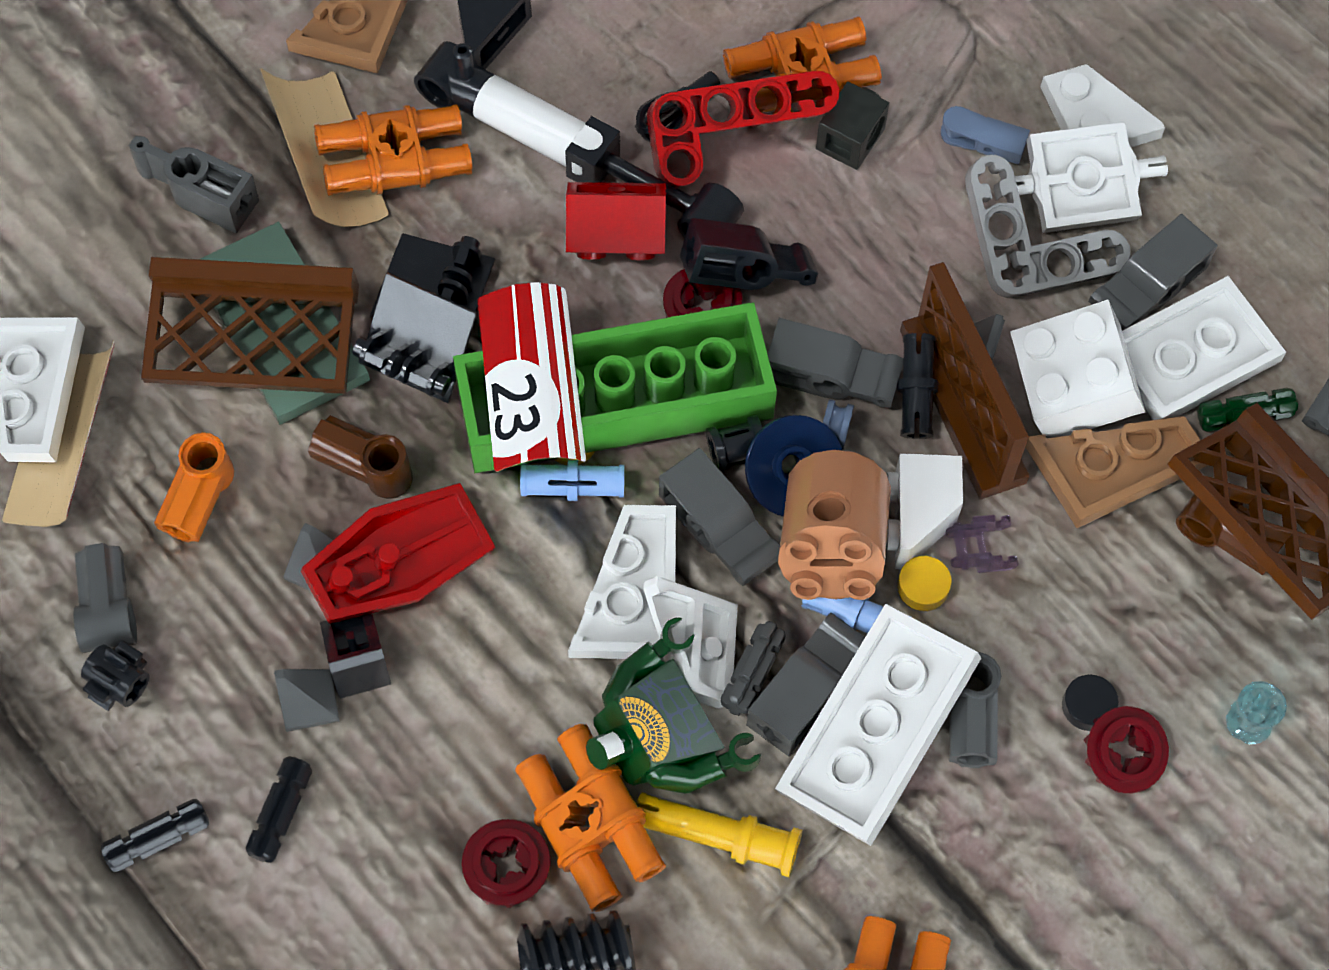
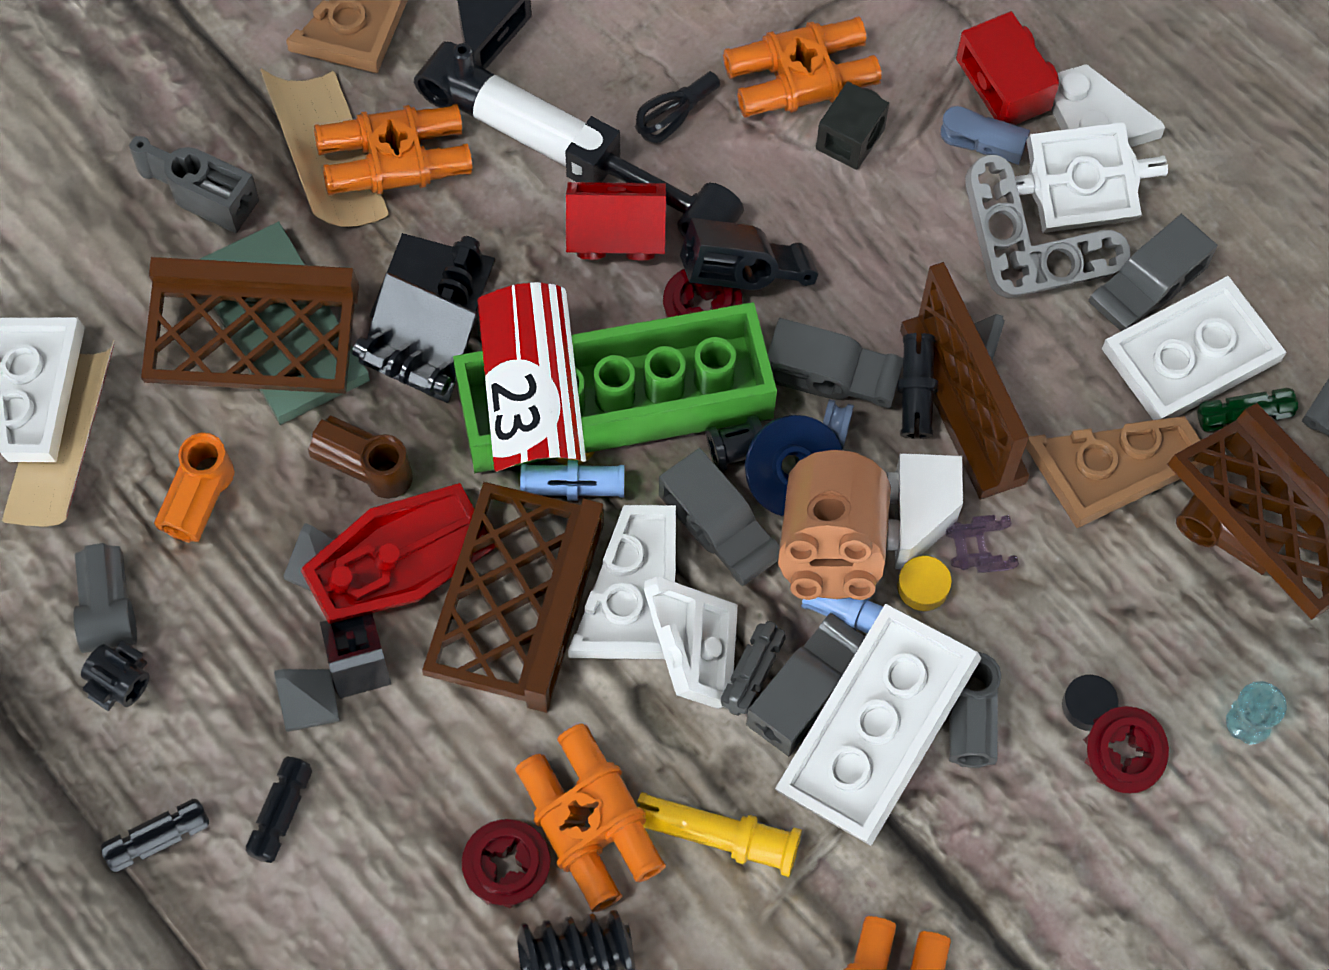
(559, 608): none -> reddish brown fence
(658, 726): dark green torso -> none
(742, 114): red beam -> none
(1007, 69): none -> red brick
(1077, 371): white brick -> none

